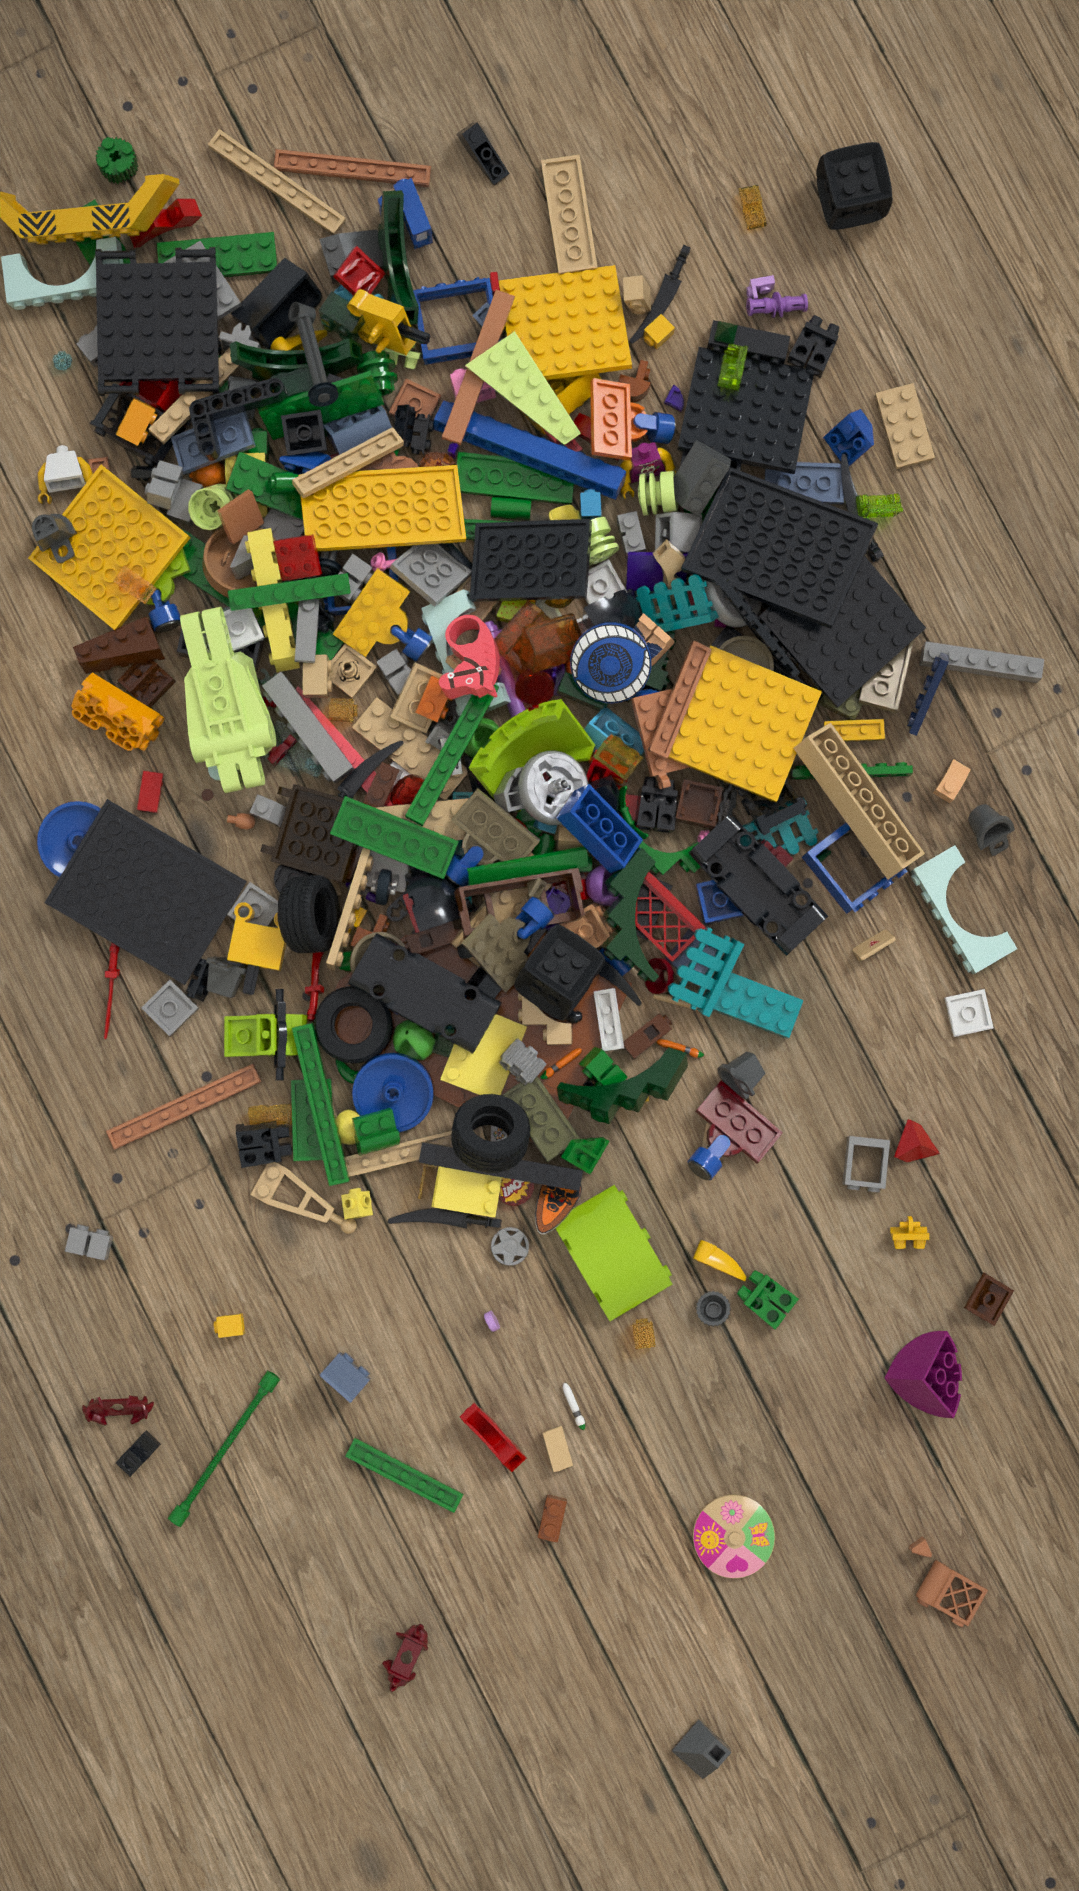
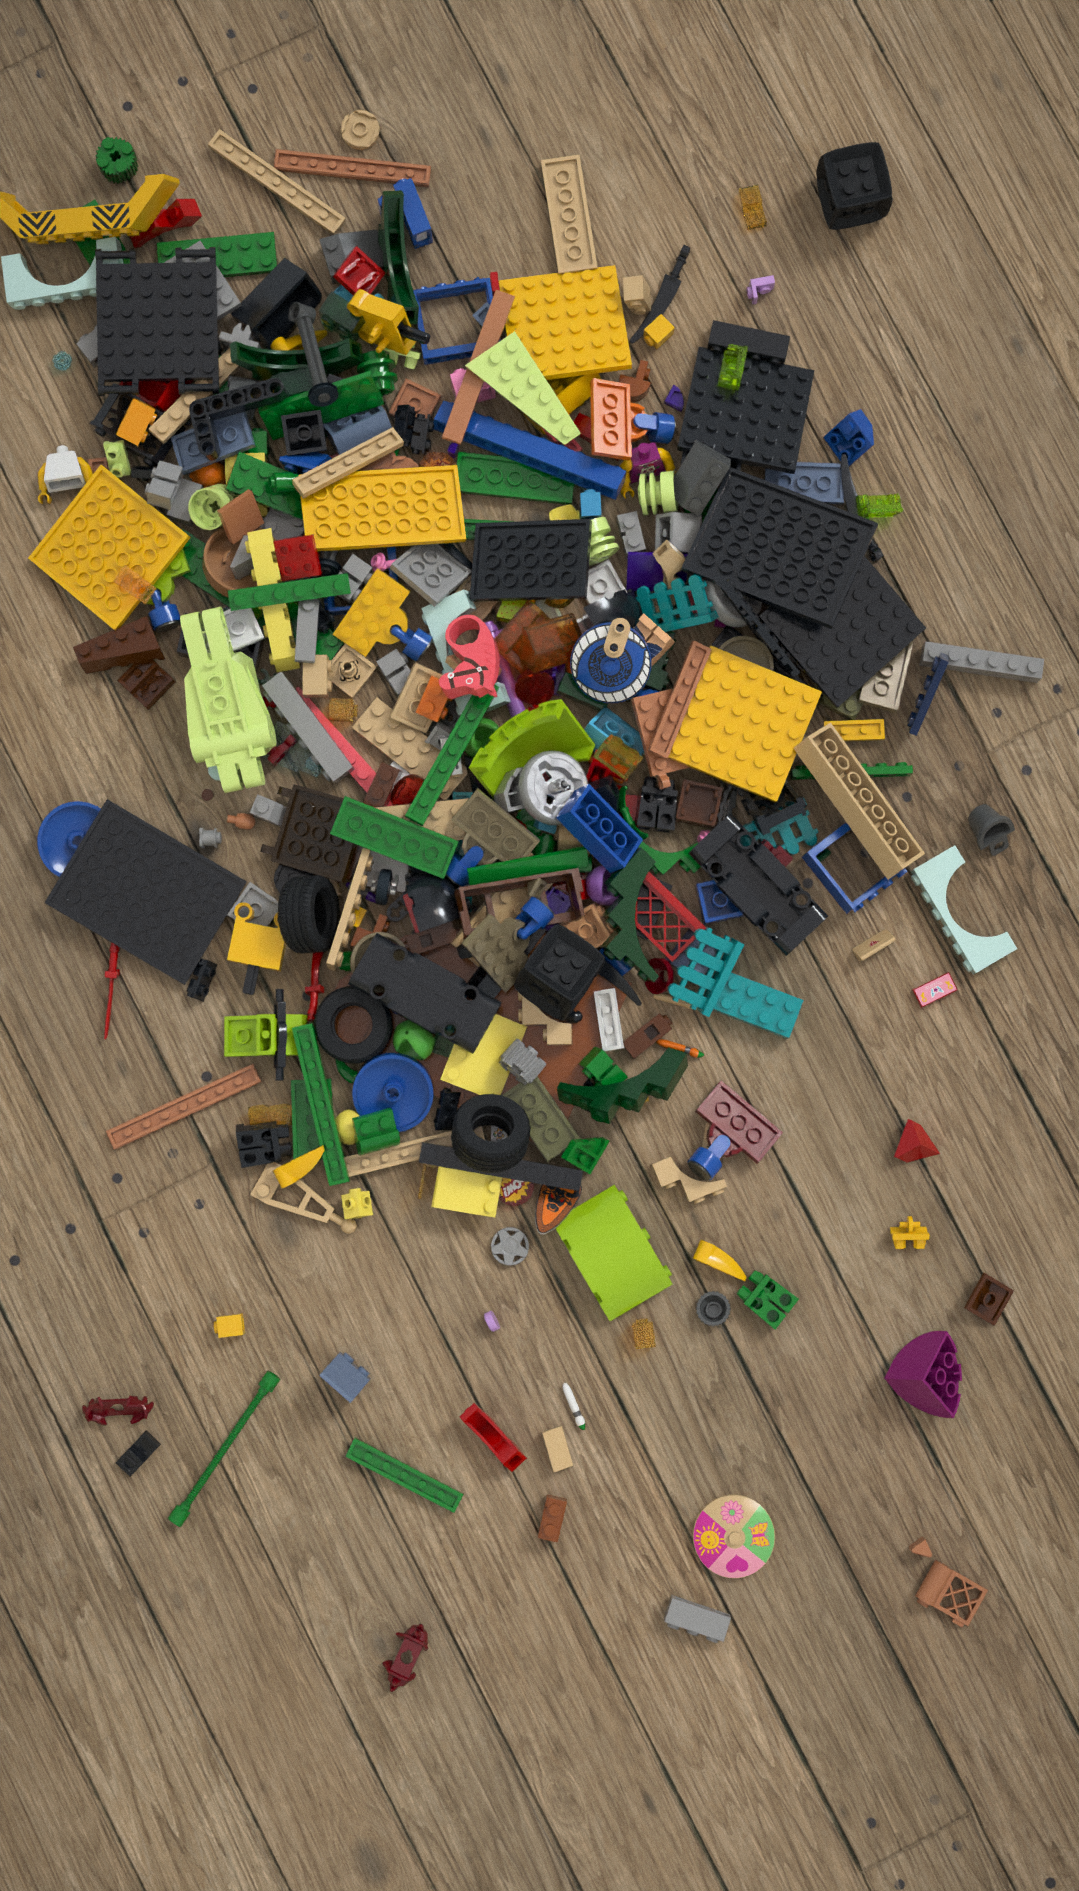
(53, 532): dark grey container -> none
(89, 1243): light grey piece -> none
(117, 458): none -> yellowish green hips
(124, 717): light orange brick -> none
(150, 791): red tile -> none
(170, 1008): light grey plate -> none
(209, 838): none -> light grey brick
(224, 976): dark grey container -> none
(298, 1167): none -> yellow piece
(360, 130): none -> tan tile
(362, 772): black sword -> none
(445, 1216): black sword -> none
(446, 1112): none -> black hinge
(482, 152): black slope -> none
(511, 508): green brick -> none
(561, 1063): orange piece -> none
(617, 638): none -> tan plate
(695, 1190): none -> tan arch
(697, 1619): none -> light grey brick
(702, 1749): dark grey slope -> none
(725, 332): dark green slope -> none
(742, 1074): dark grey container -> none
(776, 304): medium lavender piece -> none
(815, 339): black hips -> none
(870, 1142): light grey window -> none
(904, 426): tan plate -> none
(934, 989): none -> bright pink tile
(952, 781): light nougat slope -> none
(968, 1013): white tile -> none

